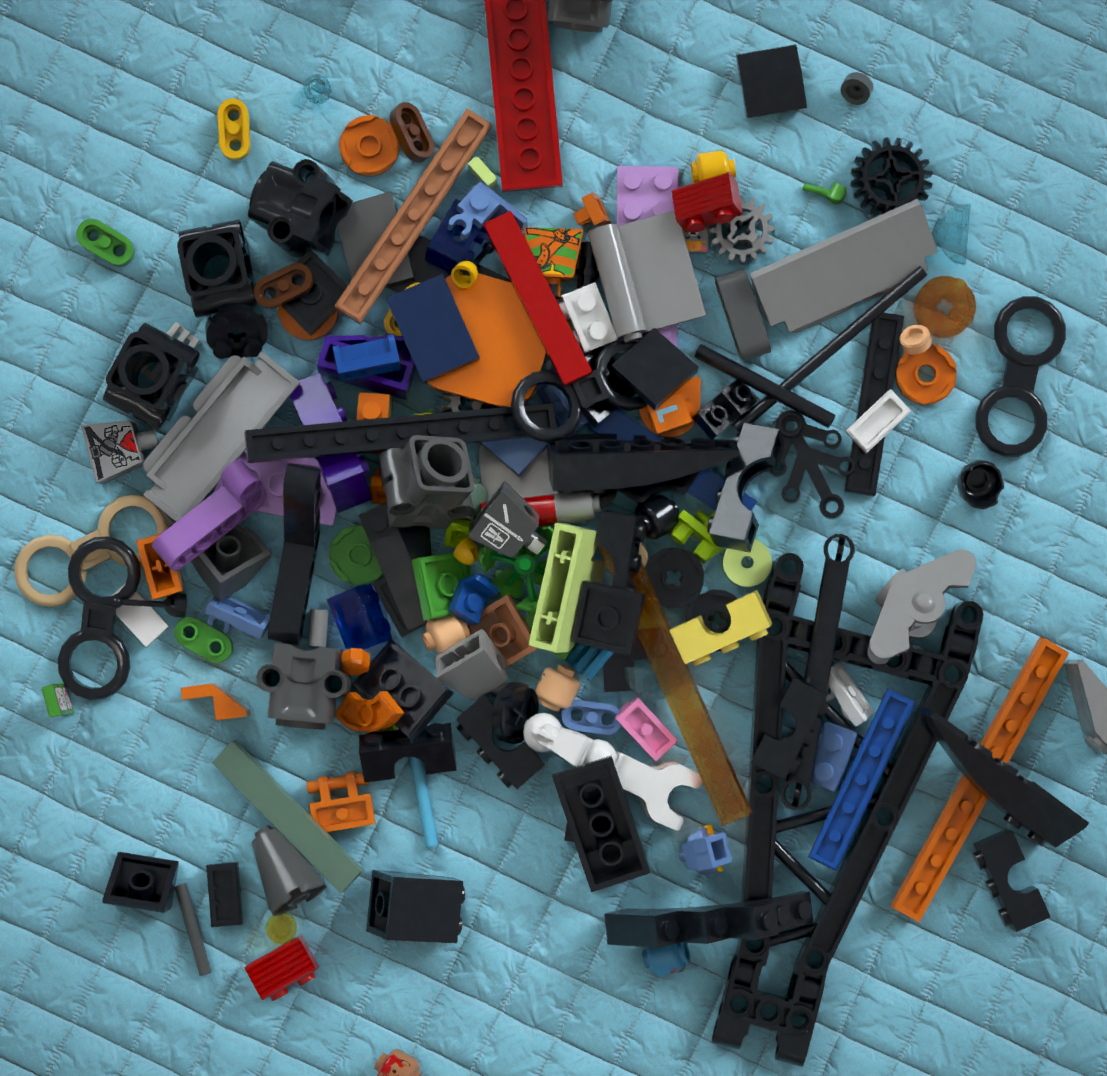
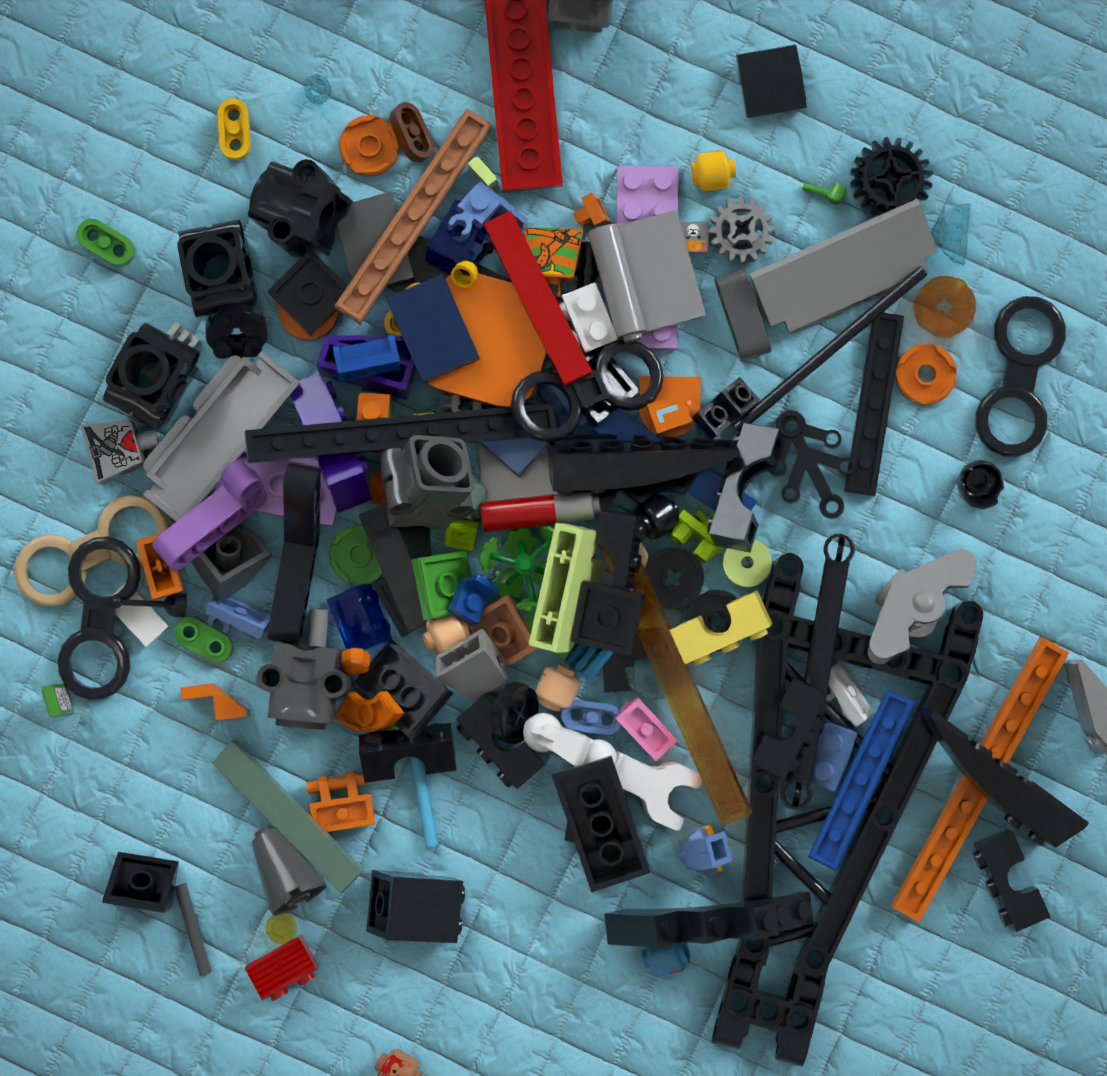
(224, 894): black plate -> none
(283, 284): reddish brown plate -> none
(466, 552): yellow hinge -> none
(507, 524): dark grey torso -> none
(654, 369): black tile -> none
(707, 202): red brick -> none
(765, 386): black piece -> none
(856, 88): dark grey tile -> none
(878, 421): white tile -> none
(915, 339): light nougat tile -> none

